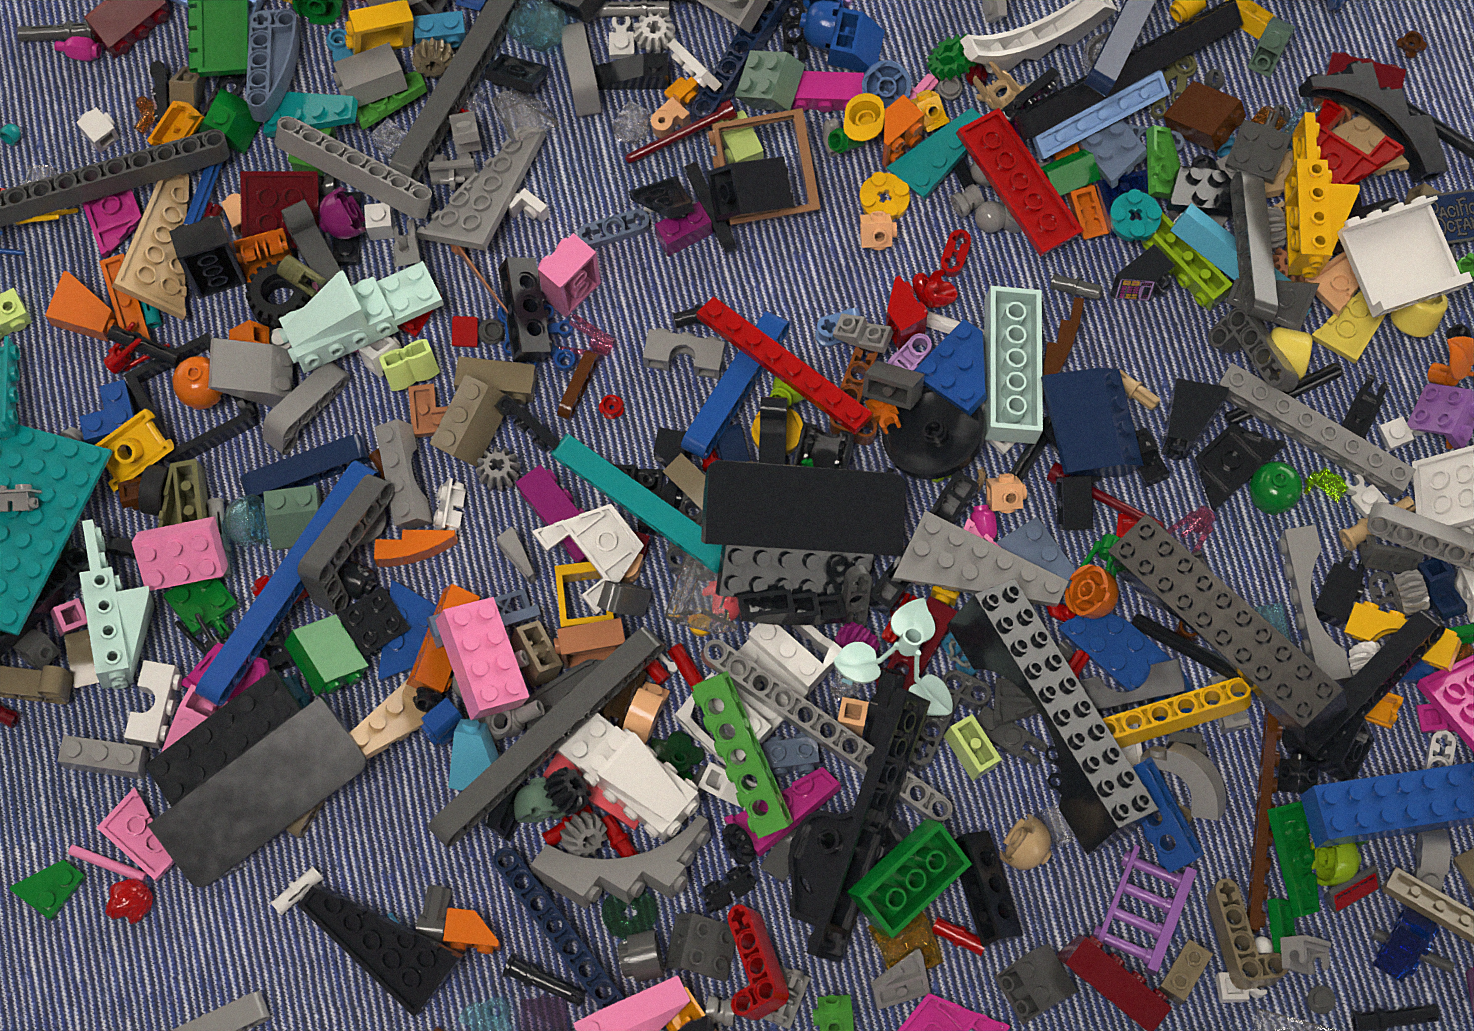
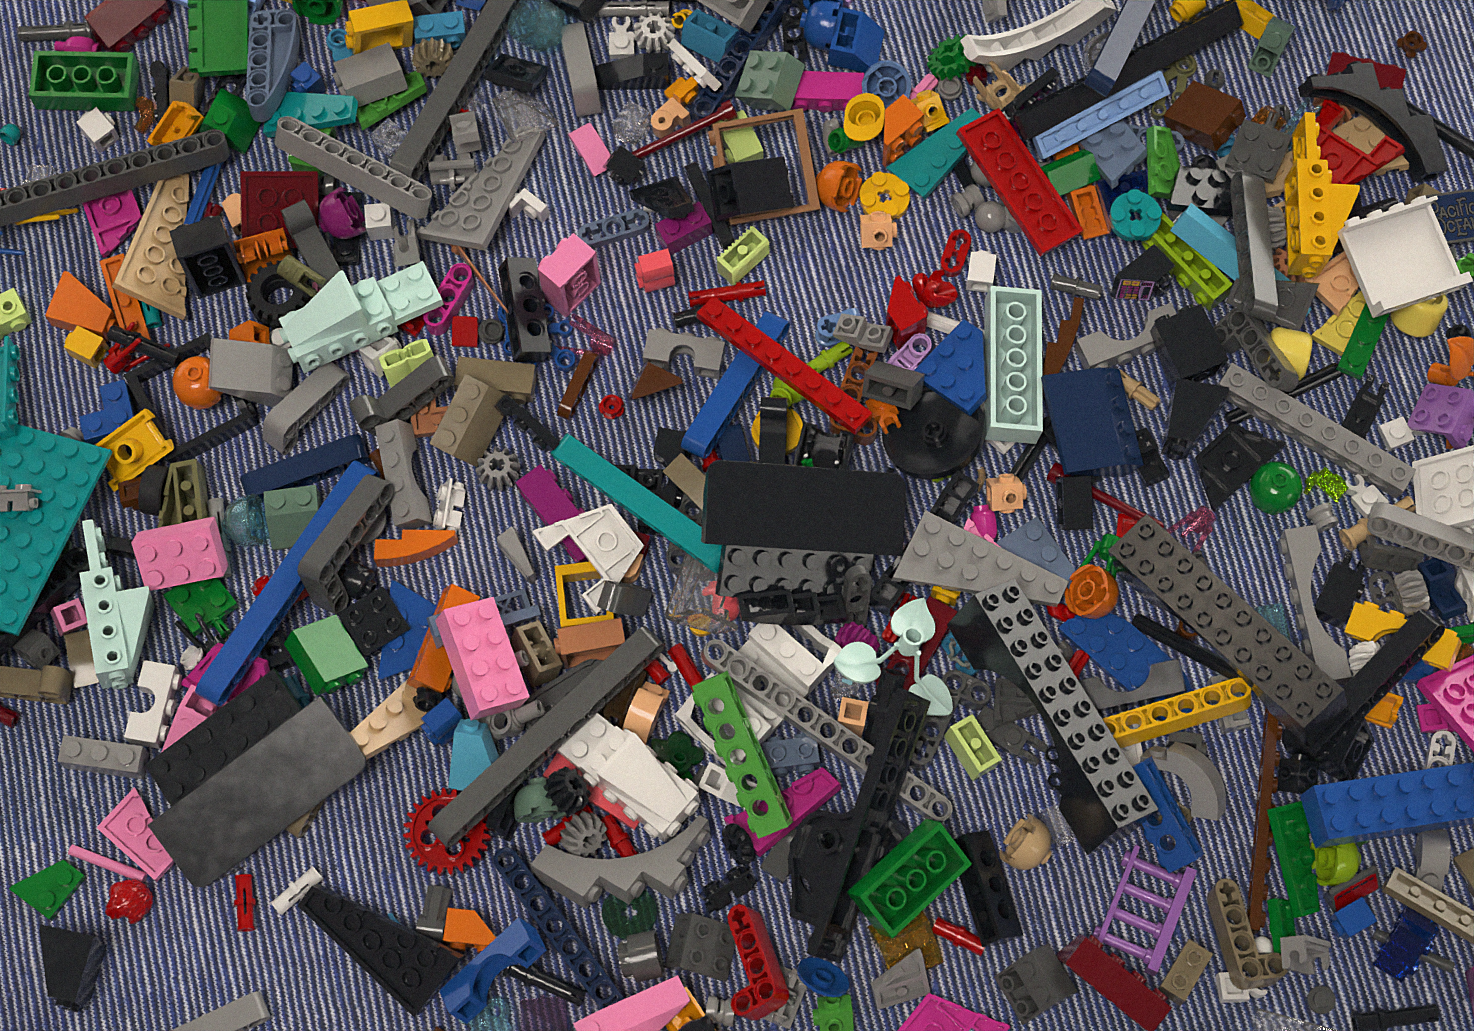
(70, 966): none -> black slope
(84, 80): none -> green brick
(86, 346): none -> yellow brick
(191, 657): none -> white plate
(245, 921): none -> red pin
(306, 80): none -> blue brick
(405, 397): none -> dark grey beam
(436, 853): none -> red gear
(453, 288): none -> dark pink beam
(468, 990): none -> blue arch
(590, 148): none -> bright pink slope
(624, 166): none -> black brick
(651, 380): none -> reddish brown slope
(654, 271): none -> coral brick
(680, 17): none -> yellow pin
(707, 35): none -> dark azure brick
(728, 293): none -> red pin
(743, 255): none -> yellowish green brick
(823, 977): none -> blue dish
(830, 357): none -> lime pin
(839, 185): none -> orange cylinder
(981, 271): none -> white brick
(1102, 351): none -> light grey arch
(1188, 345): none -> black slope
(1322, 517): none -> light grey wheel
(1352, 919): none -> blue brick
(1361, 343): none -> green plate

